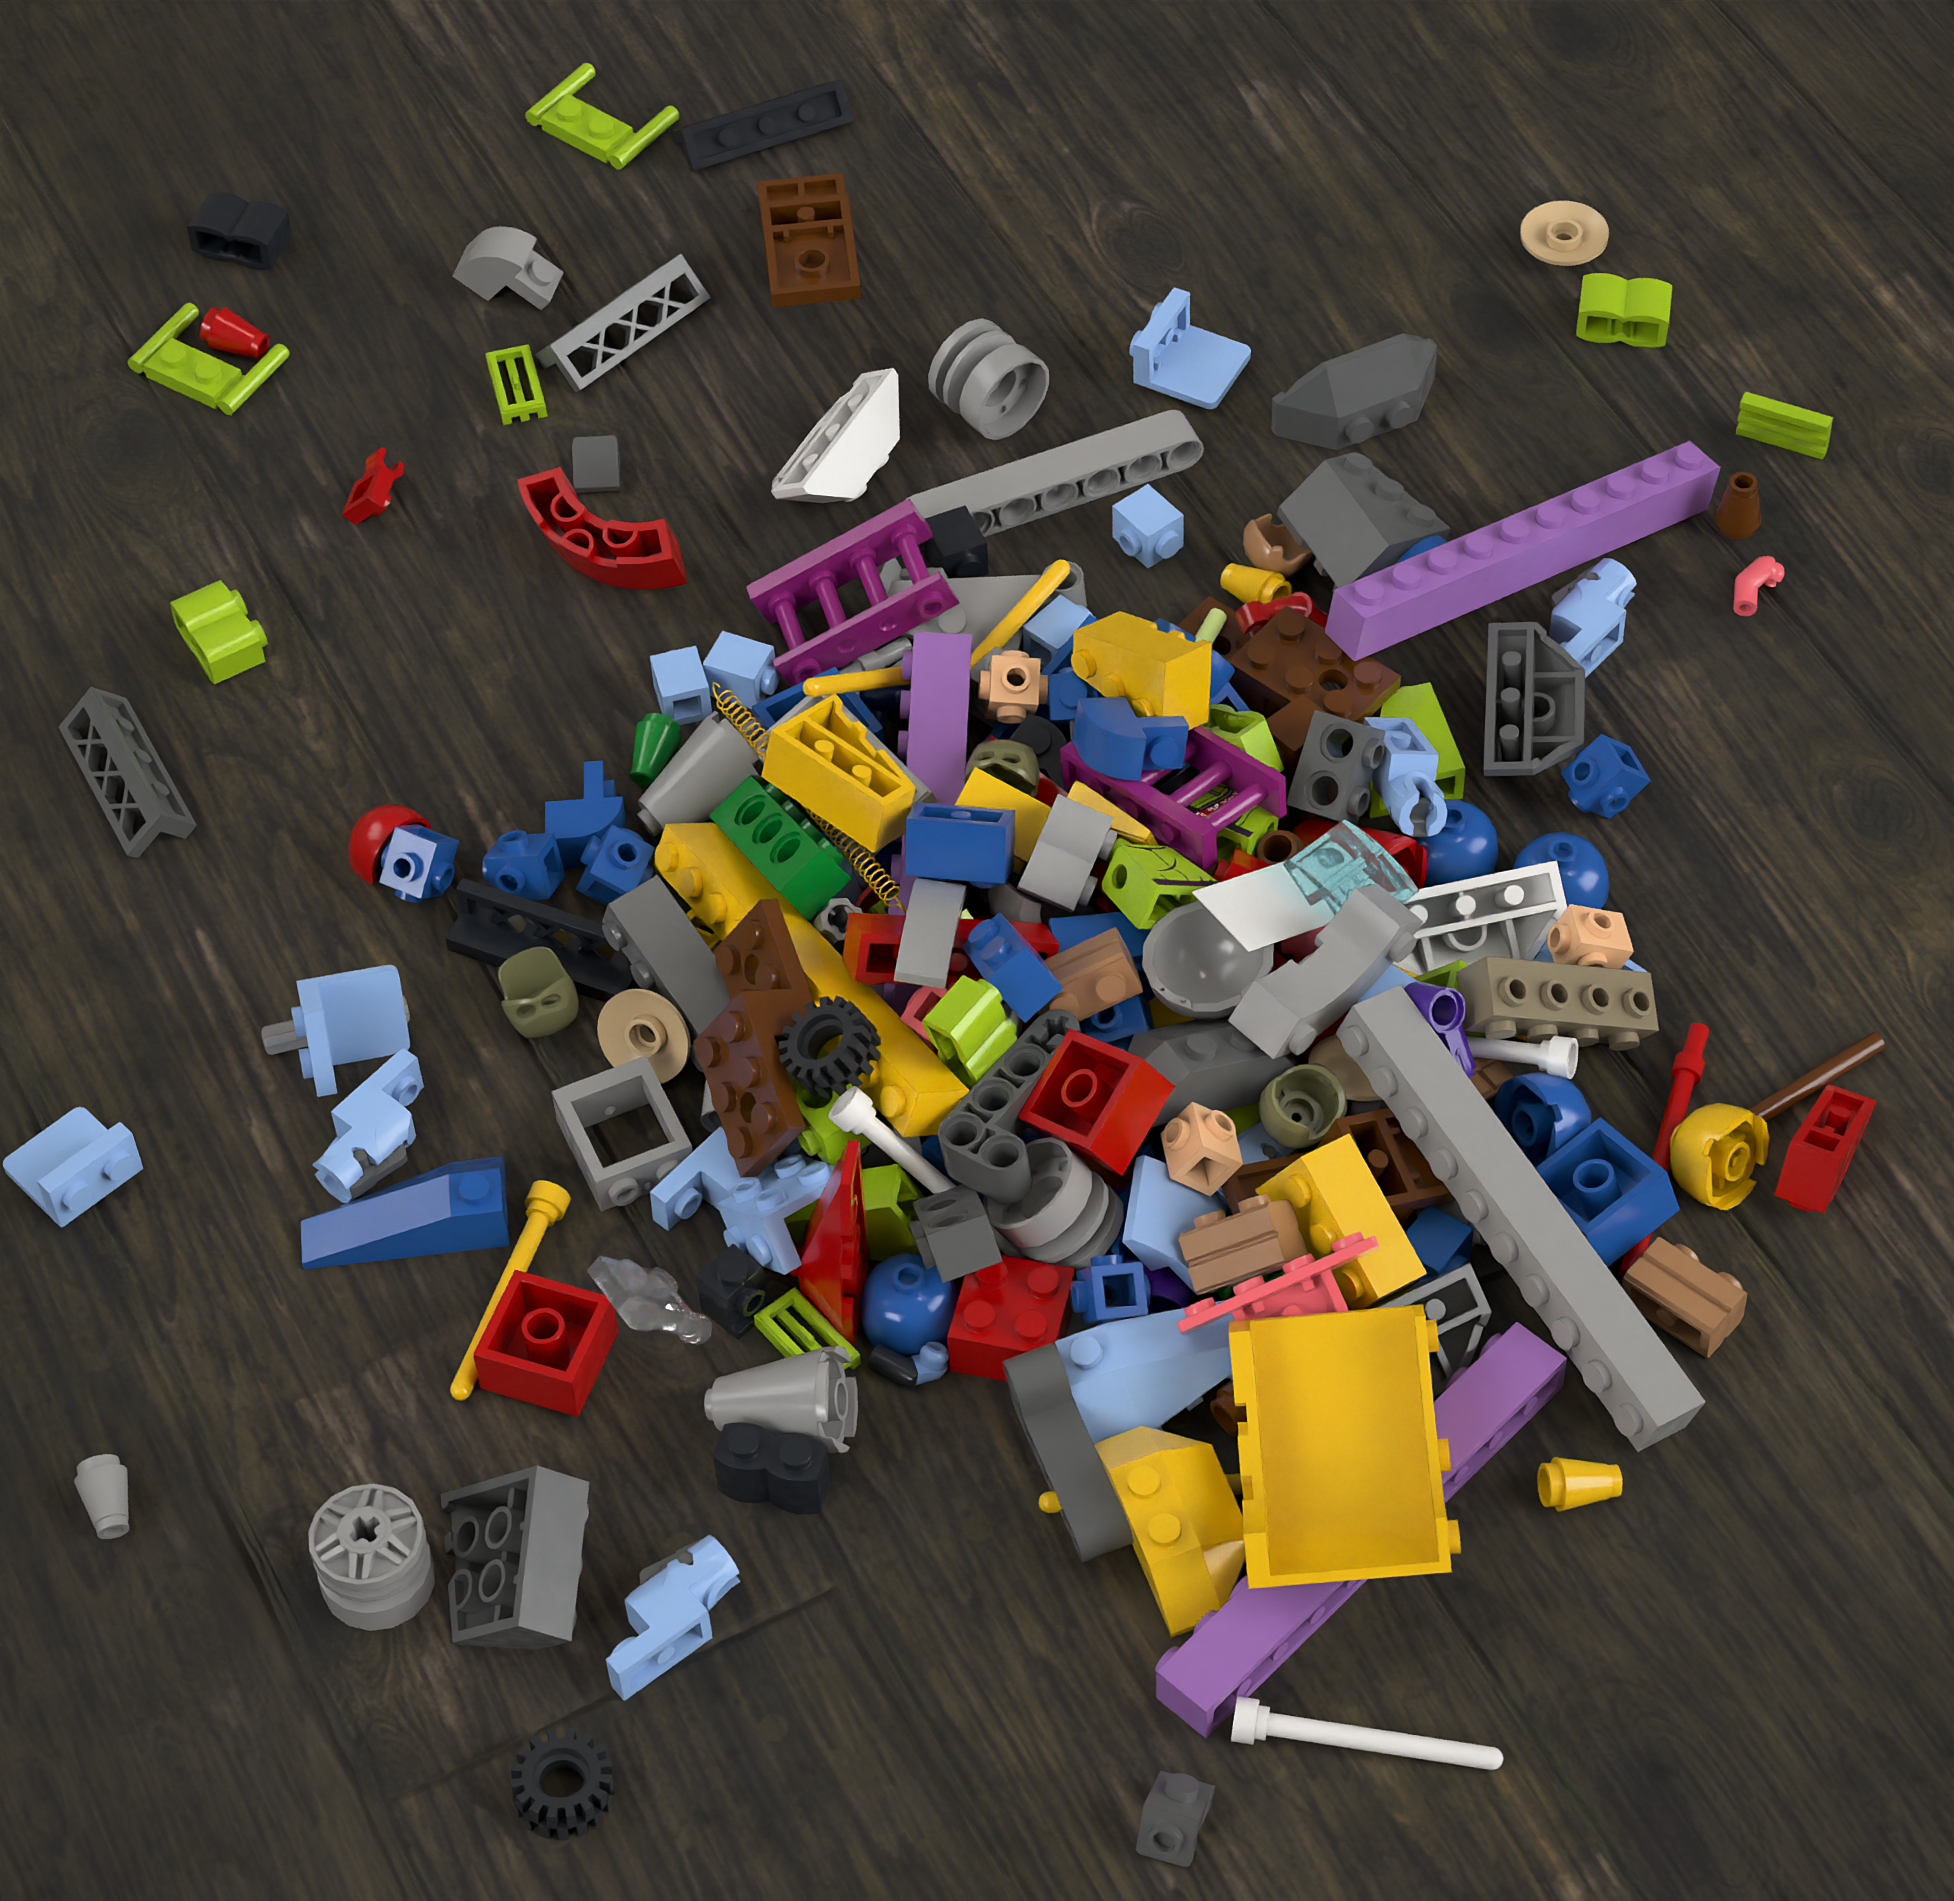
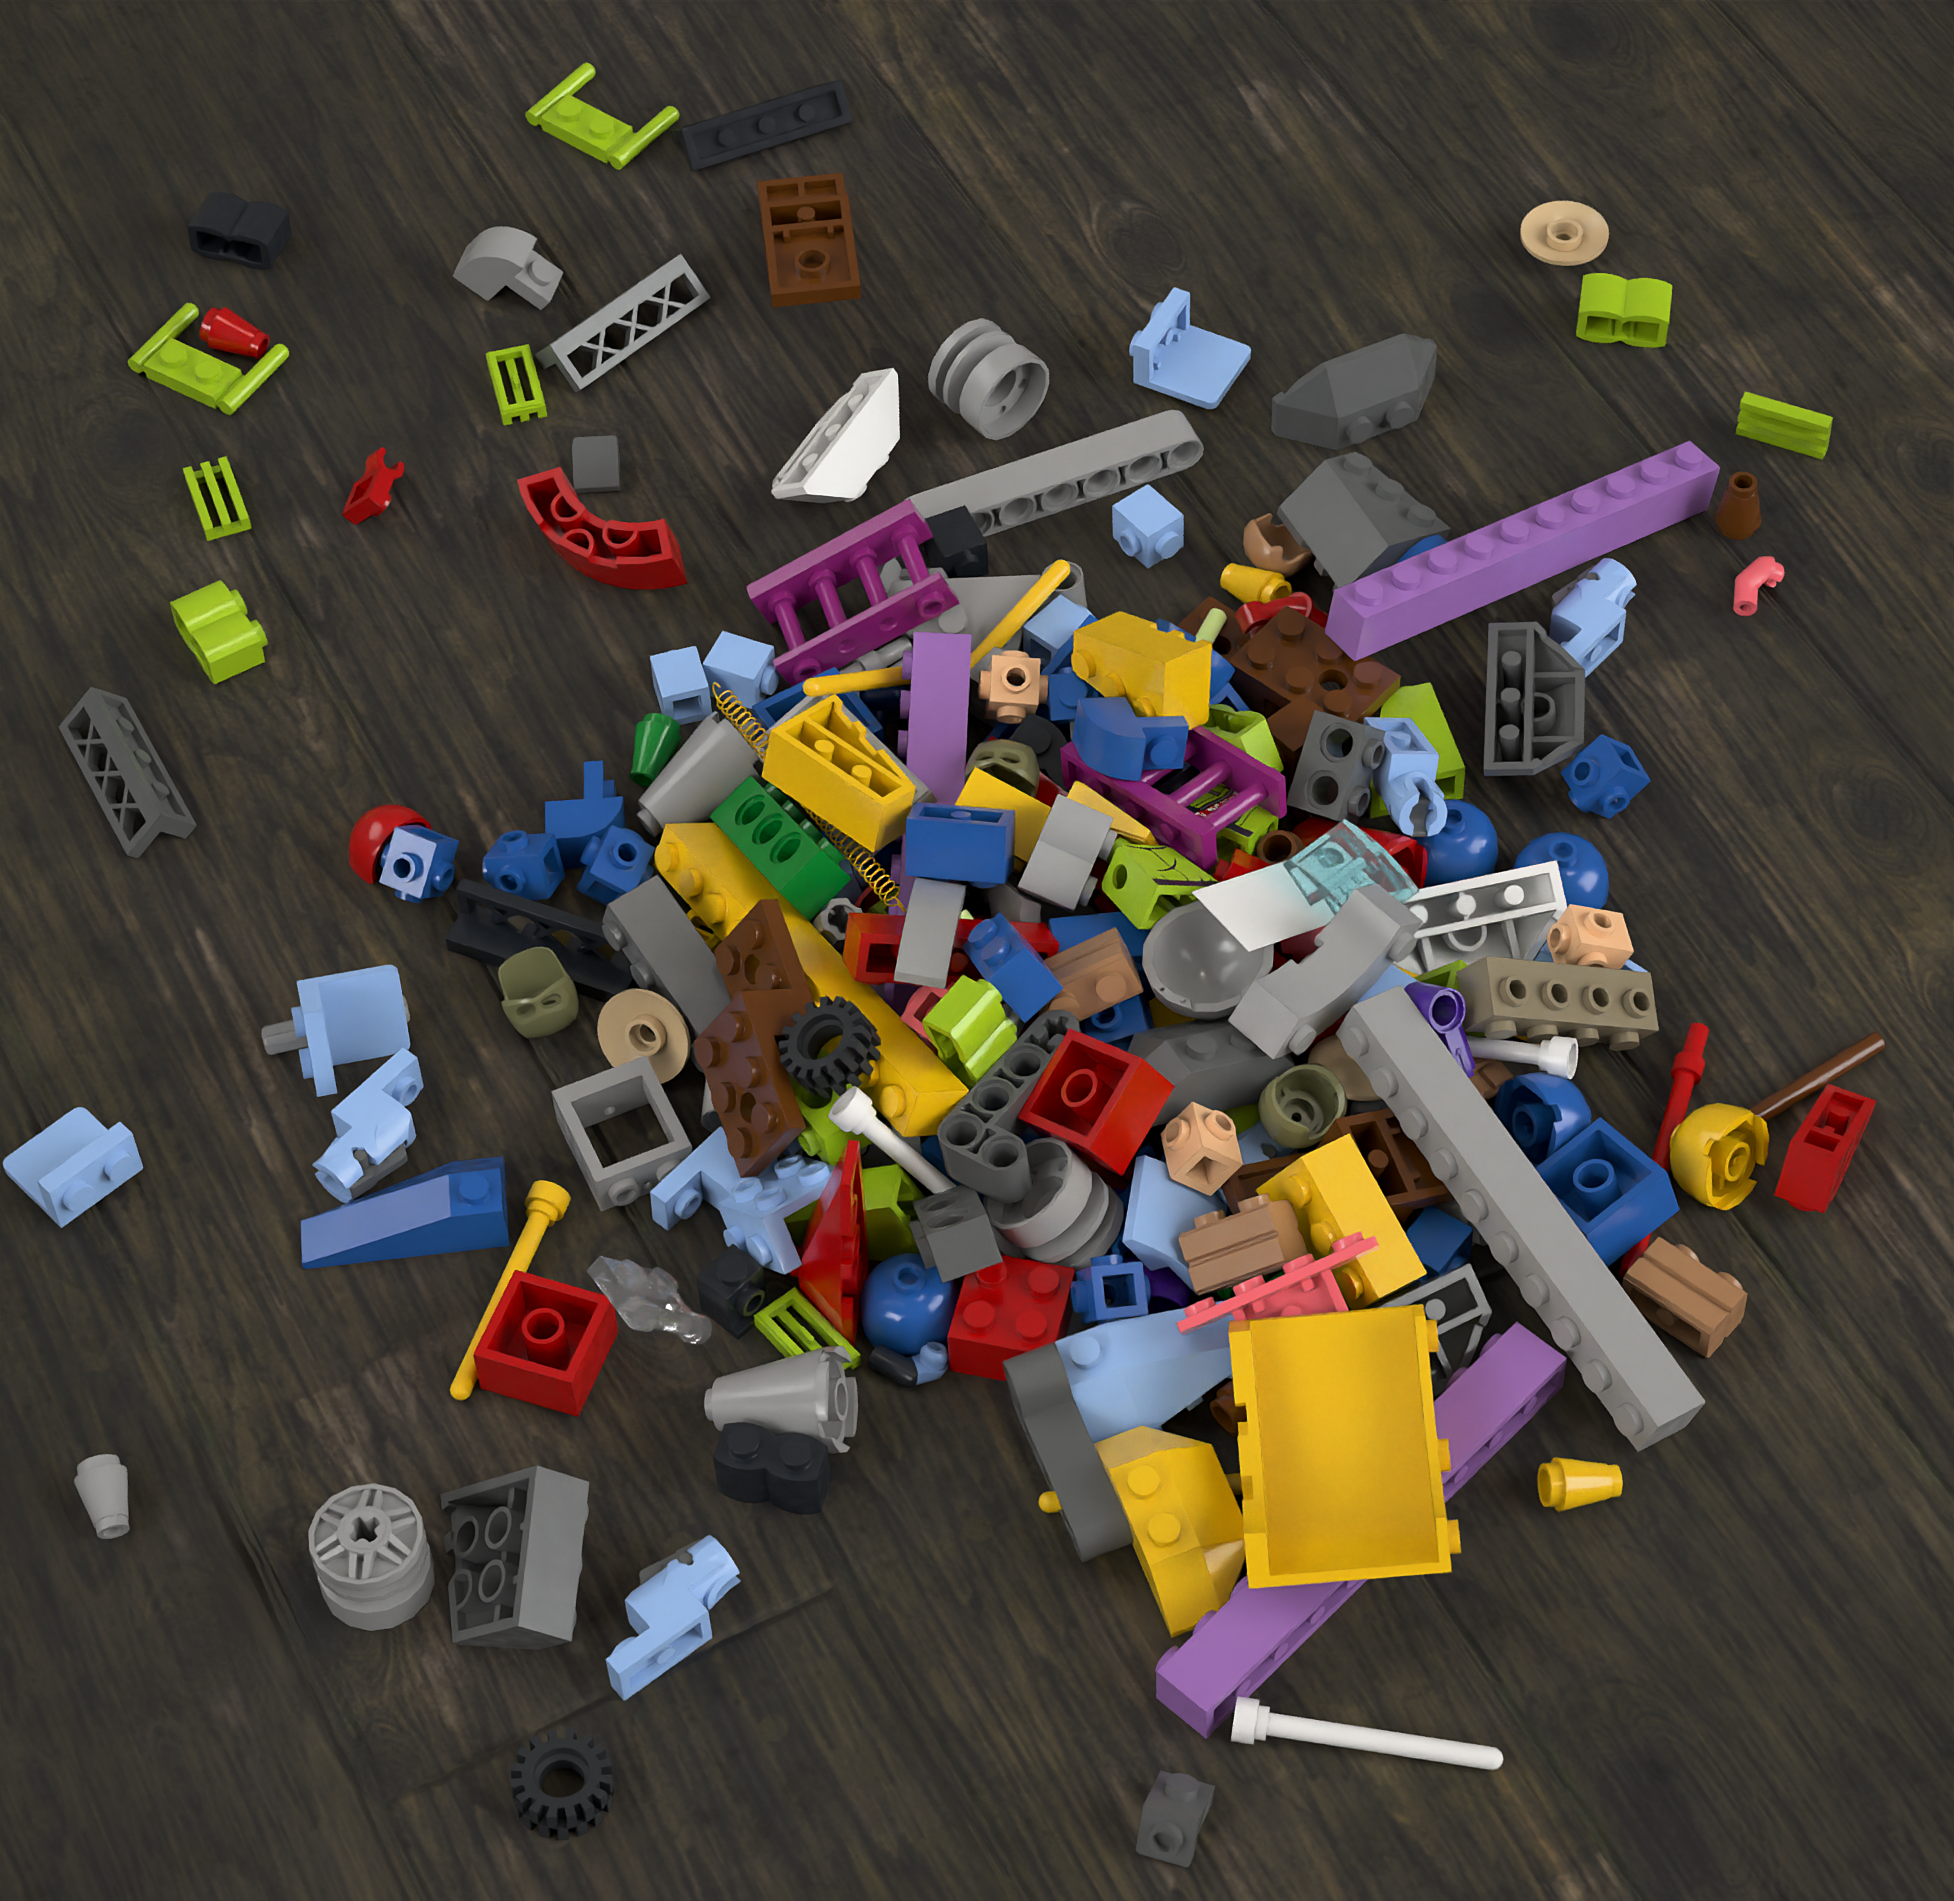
(209, 475): none -> lime tile

